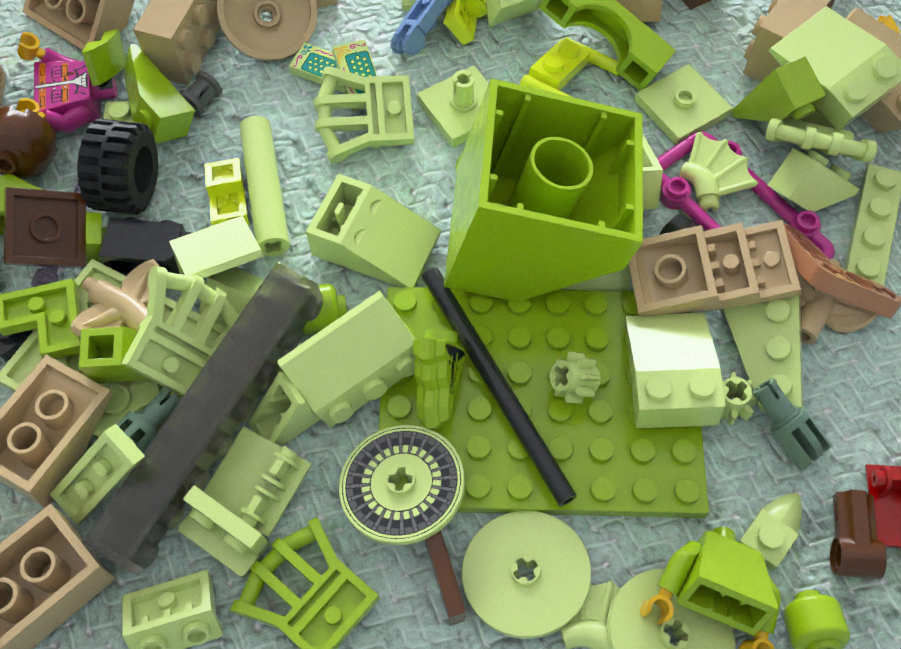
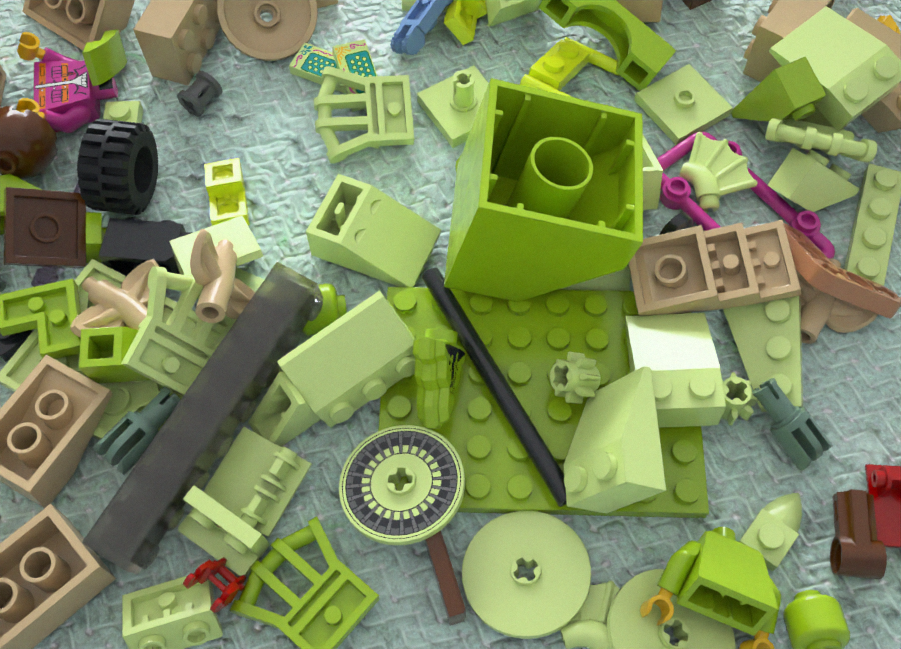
(97, 474): yellowish green plate -> none
(155, 99): lime slope -> none
(207, 572): none -> red piece
(215, 271): none -> tan plant
(264, 186): yellowish green piece -> none
(616, 447): none -> yellowish green slope

